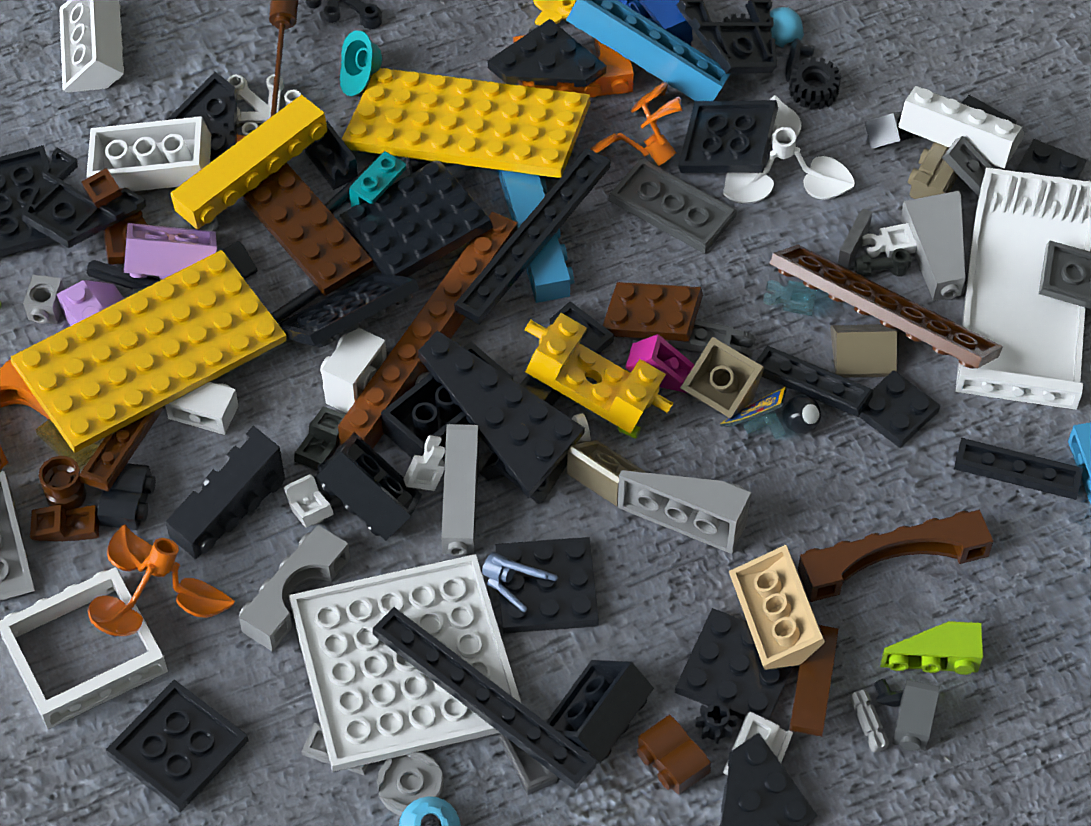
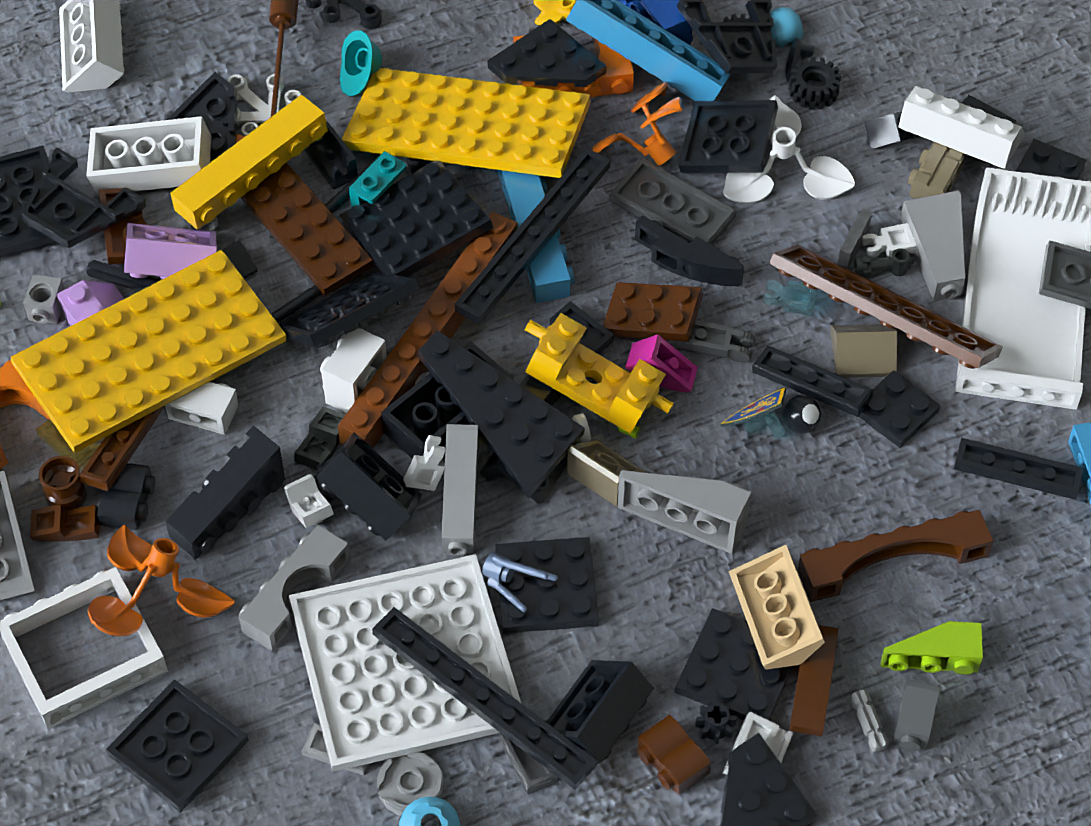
(101, 188): reddish brown plate -> none
(692, 260): none -> black slope
(723, 379): dark tan slope -> none
(886, 696): black bar -> none
(967, 163): dark grey hinge -> none

